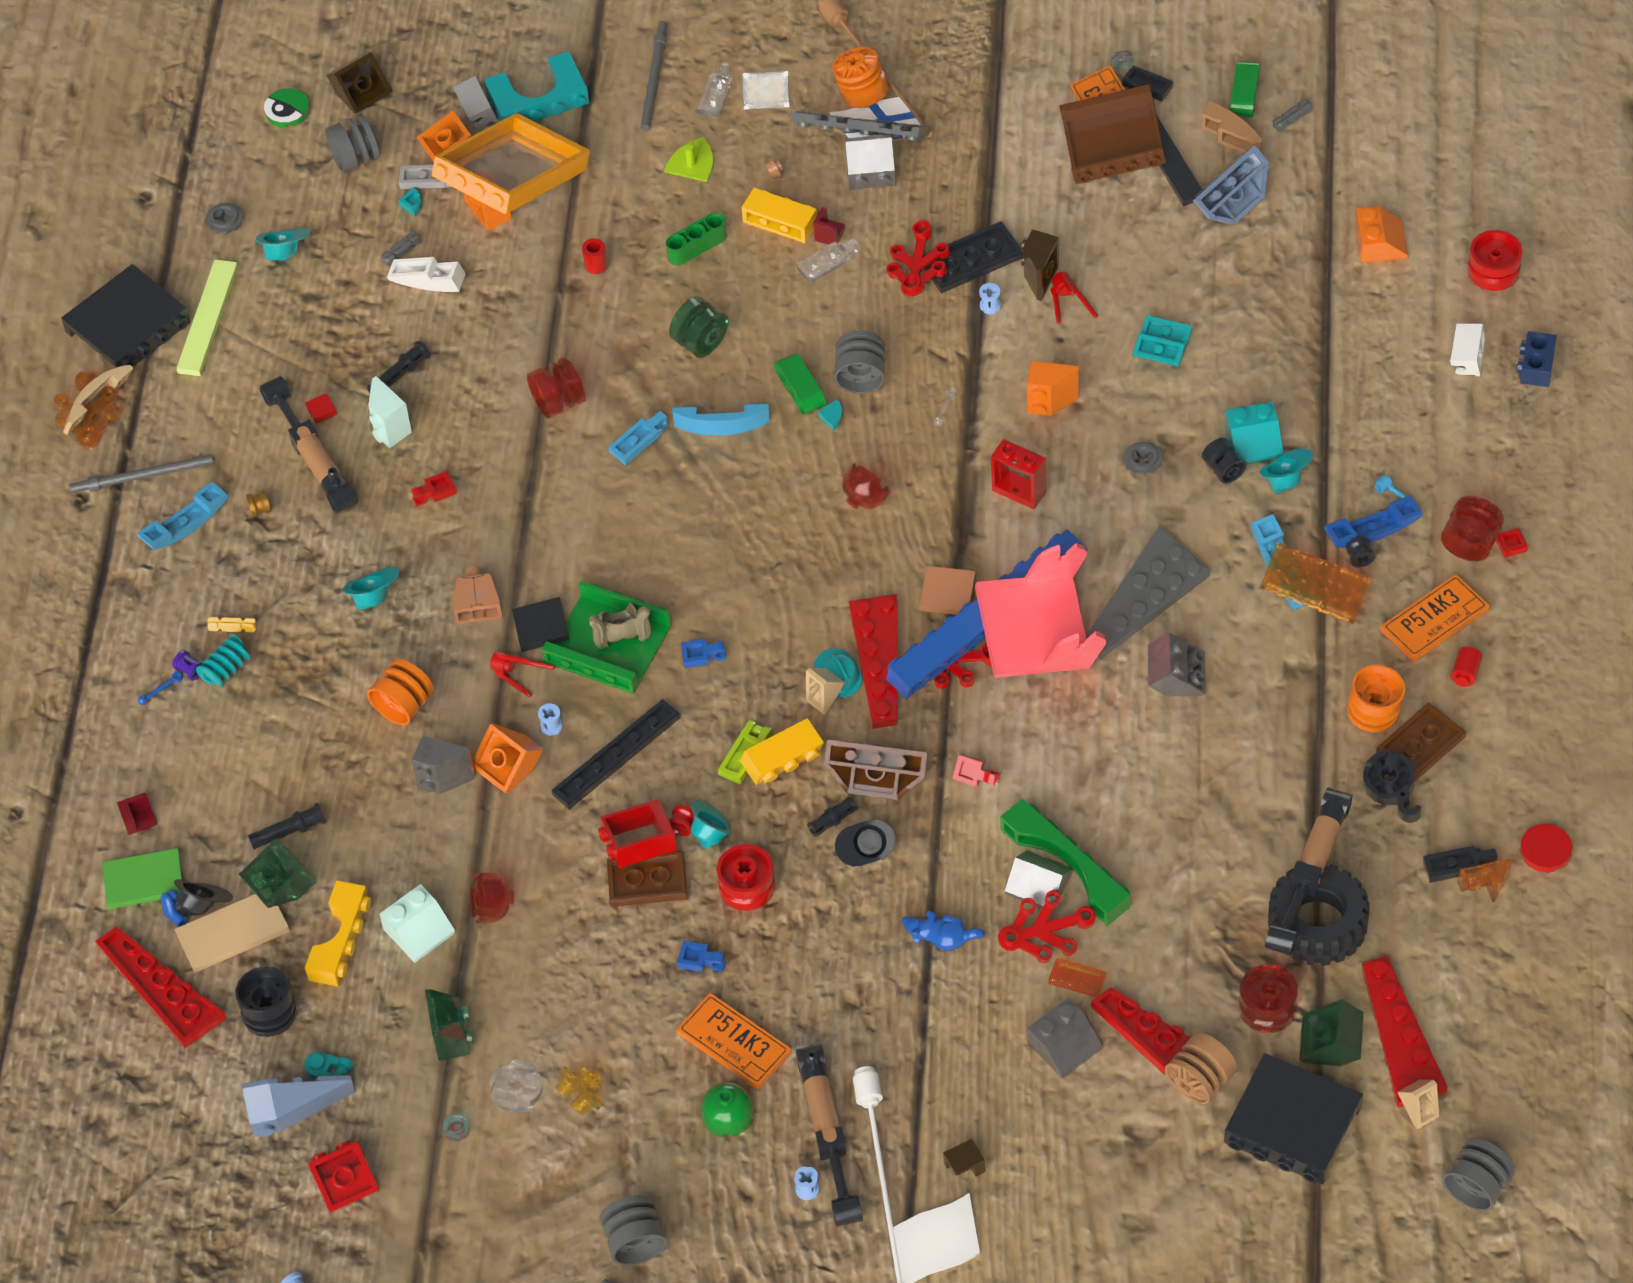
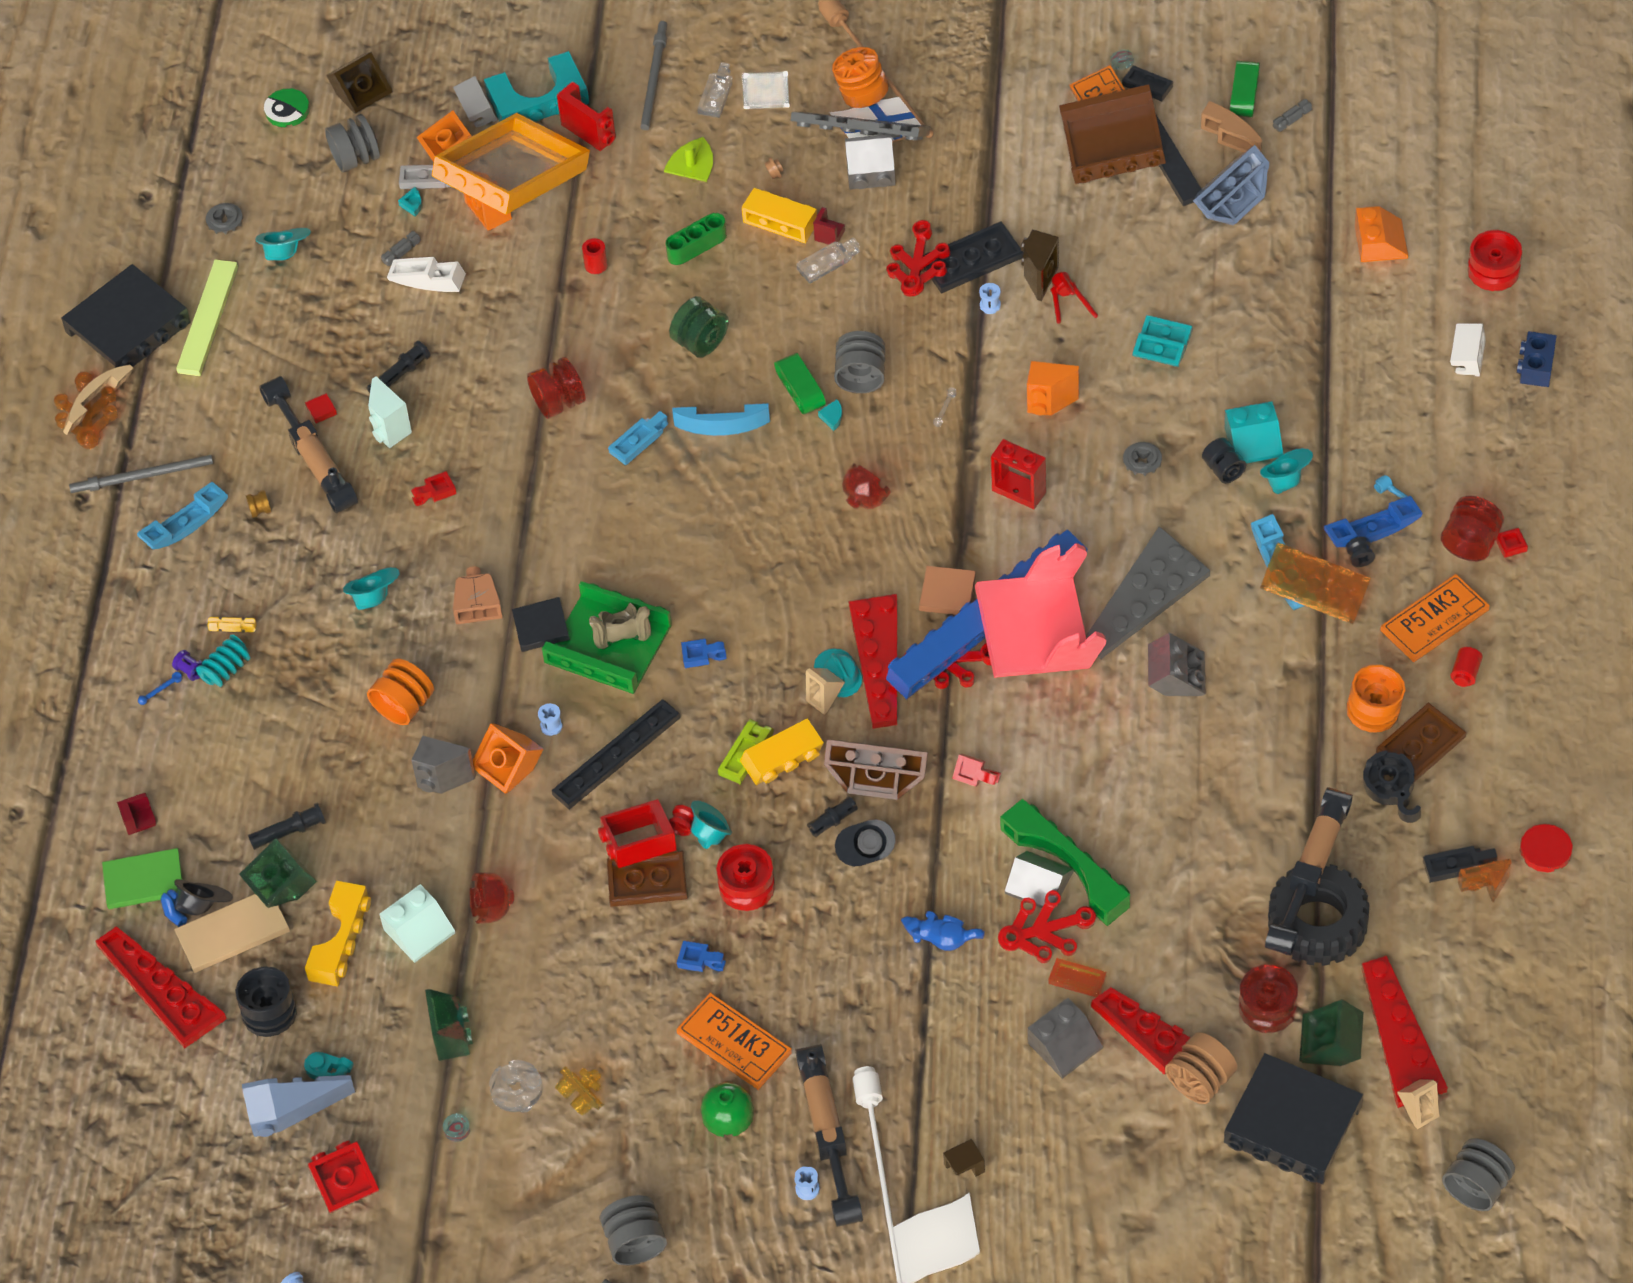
(506, 663): red plant -> none
(583, 121): none -> red panel

